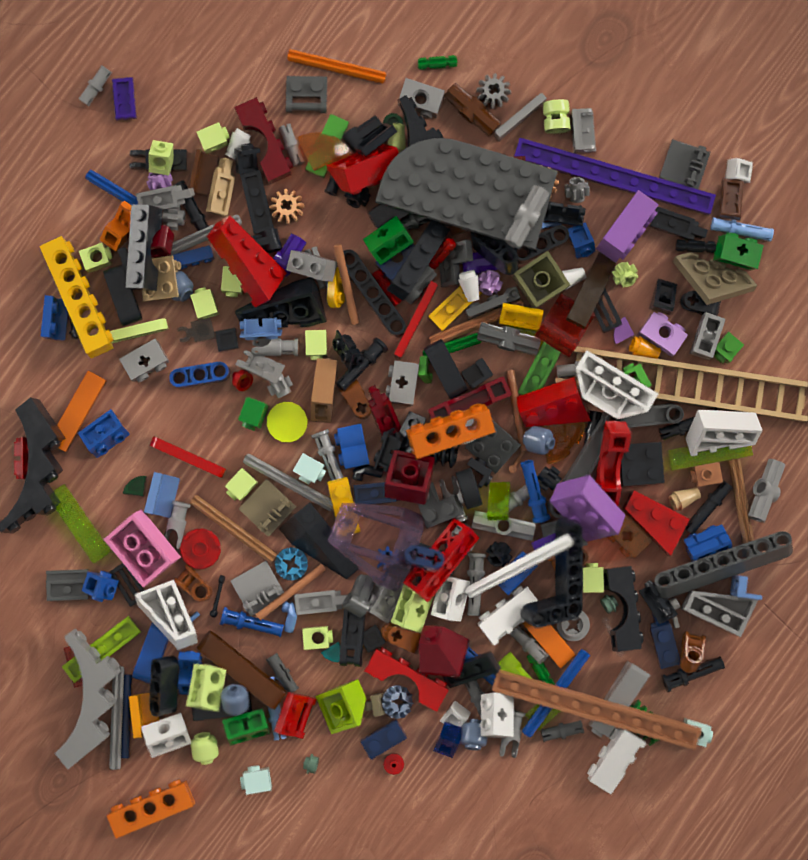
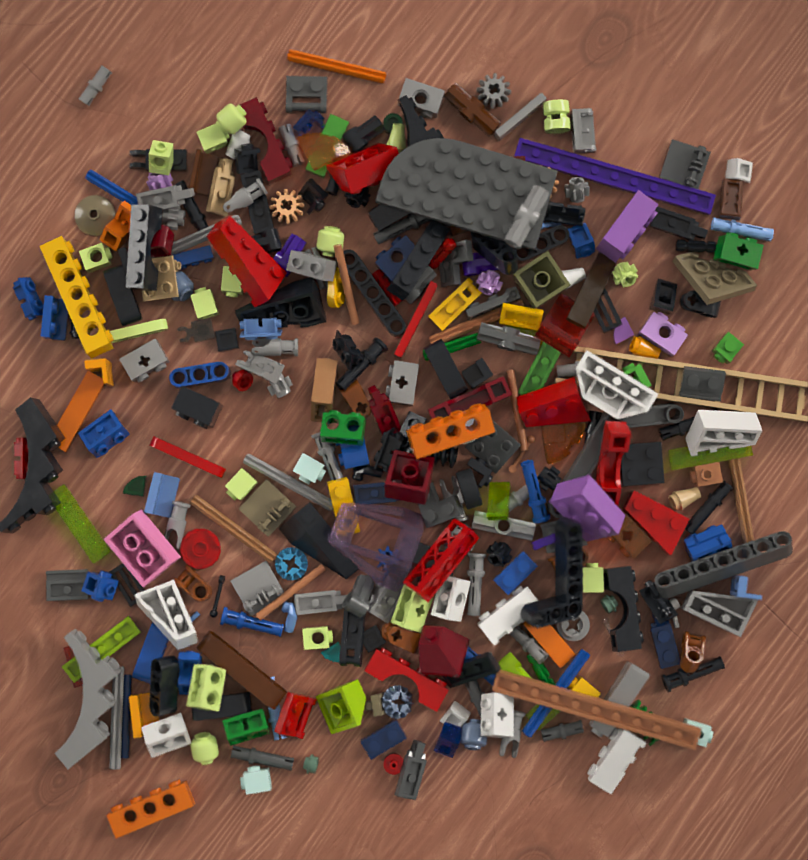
(26, 289): none -> blue hinge
(95, 225): none -> dark tan dish
(101, 365): none -> light orange panel
(124, 98): dark purple plate -> none
(197, 406): none -> black brick
(231, 118): none -> yellowish green head
(234, 699): sand blue head -> none
(244, 198): none -> light grey piece
(253, 414): green brick -> none
(264, 758): none -> dark grey pin
(282, 673): dark grey pin -> none
(287, 422): neon yellow tile -> none
(305, 122): none -> clear blue bracket
(313, 195): none -> black bracket
(316, 344): yellowish green brick -> none
(328, 238): none -> yellowish green head
(341, 434): none -> green brick
(375, 139): black tile -> none
(388, 240): green brick -> none
(412, 771): none -> dark grey hinge
(423, 371): bright green tile -> none
(425, 553): dark blue beam -> none
(437, 62): green axle -> none
(469, 285): white cone -> none
(519, 566): white axle -> none
(538, 440): sand blue head -> none
(582, 686): none -> yellow brick
(702, 383): none -> dark grey plate
(707, 336): light grey brick -> none
(766, 490): light grey piece -> none

